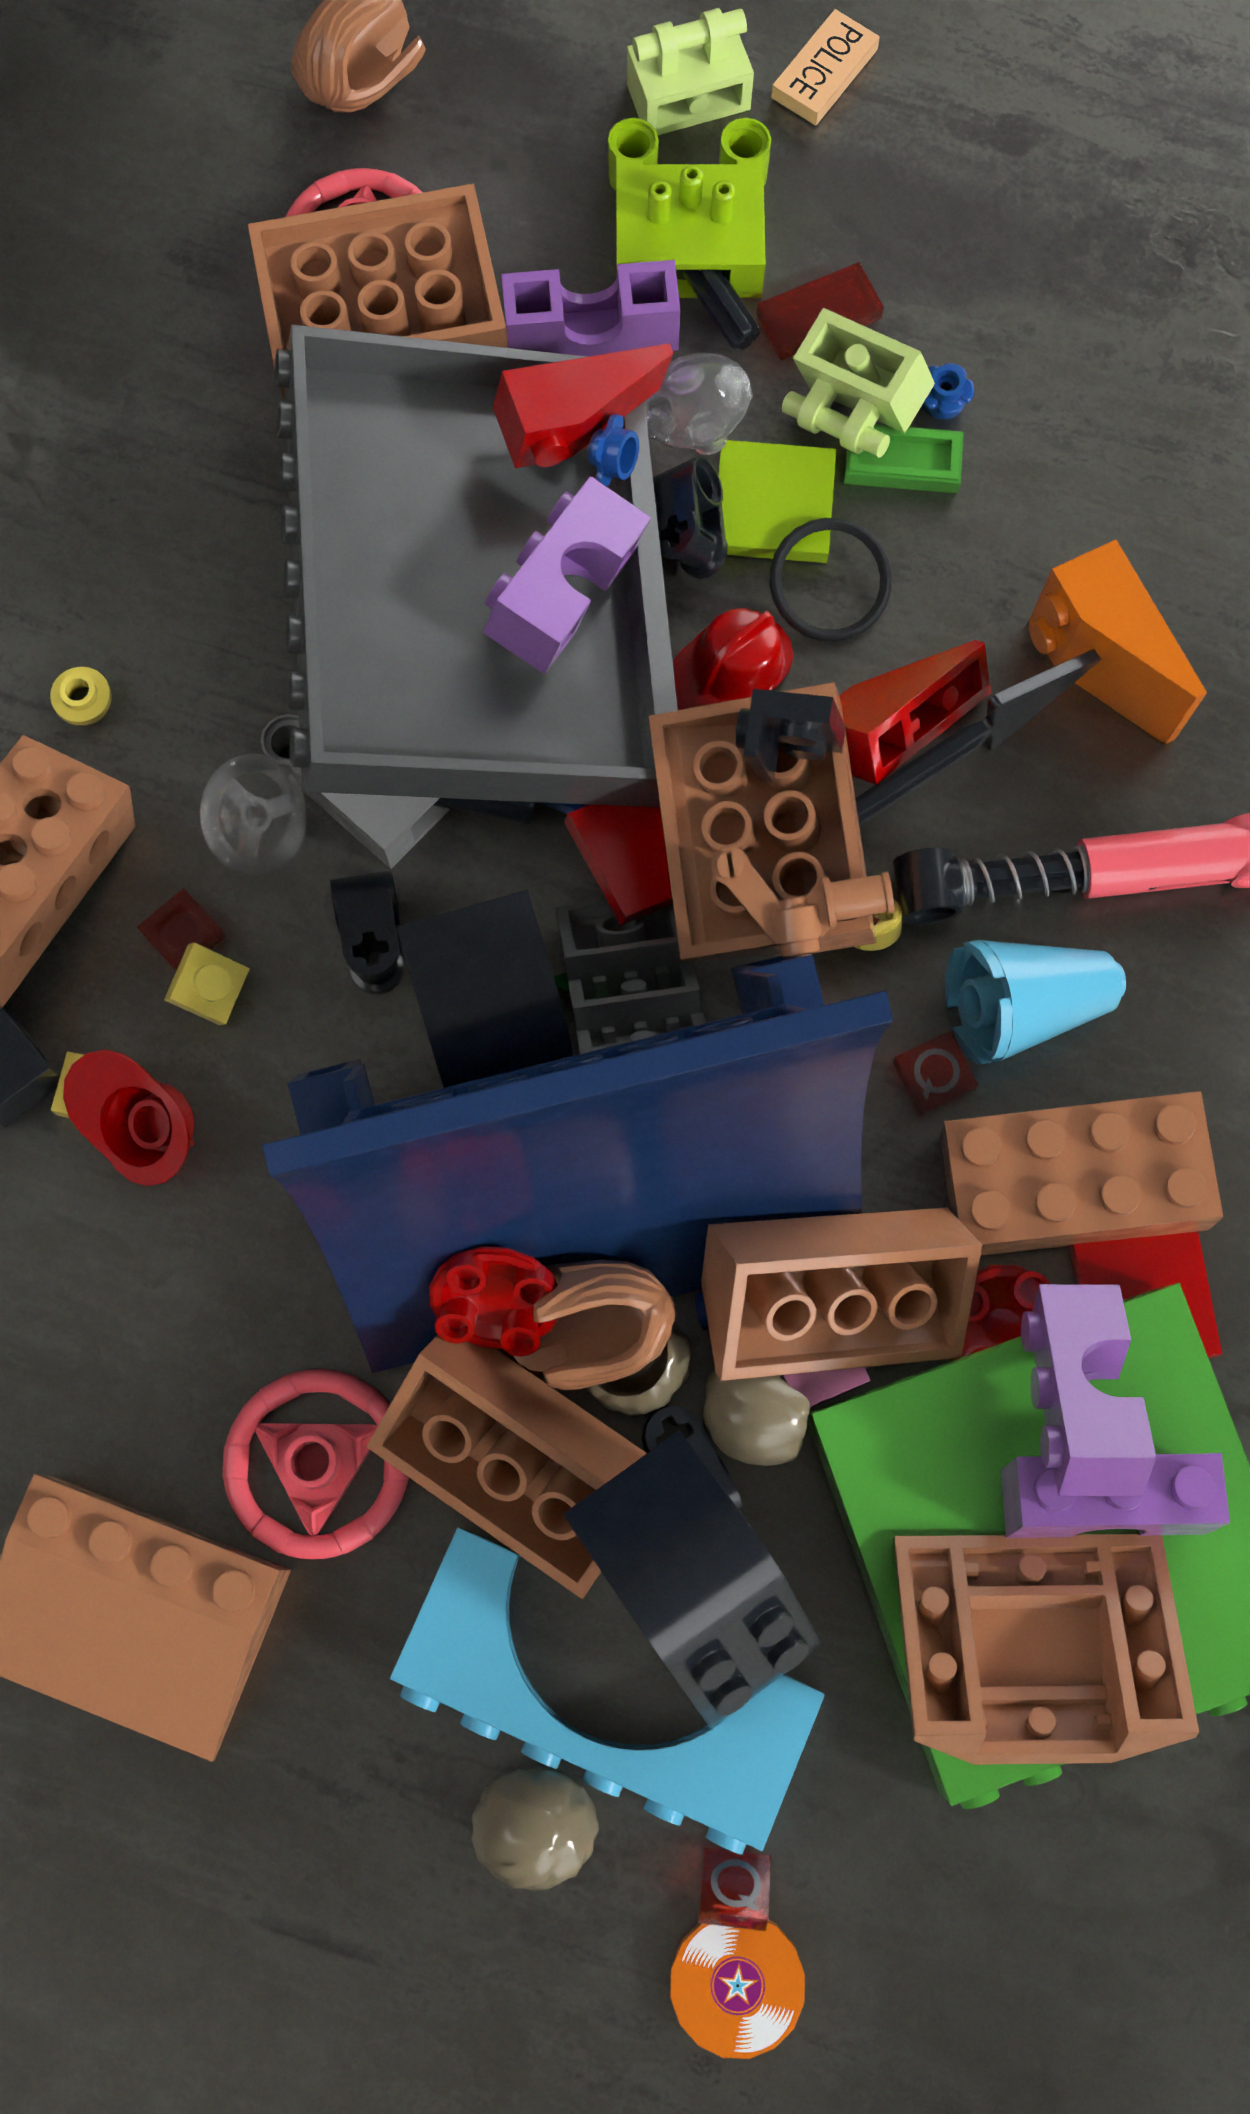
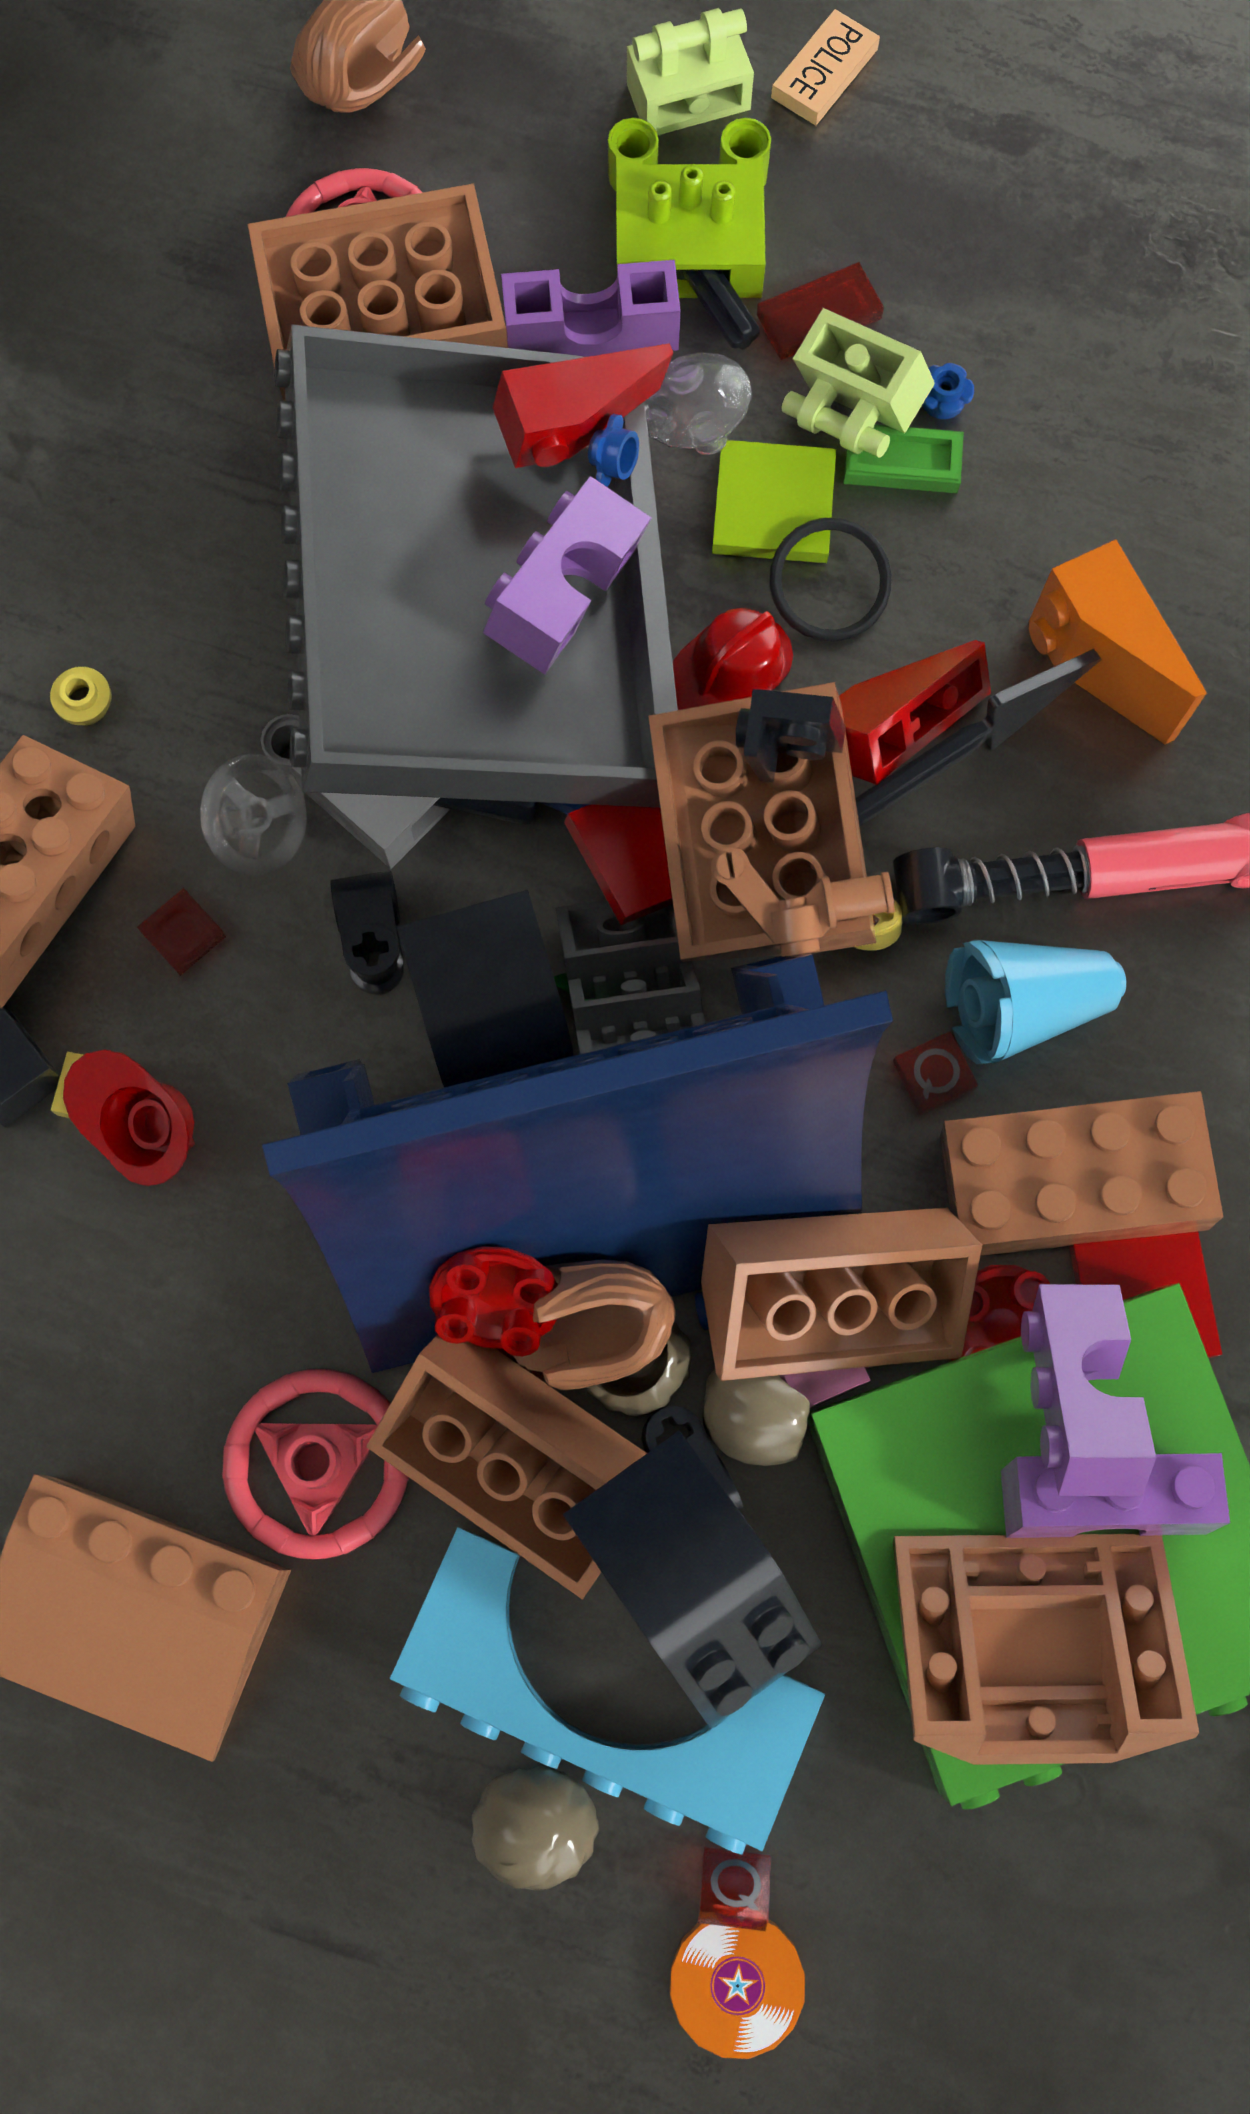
(206, 984): light yellow plate -> none
(691, 516): black piece -> none

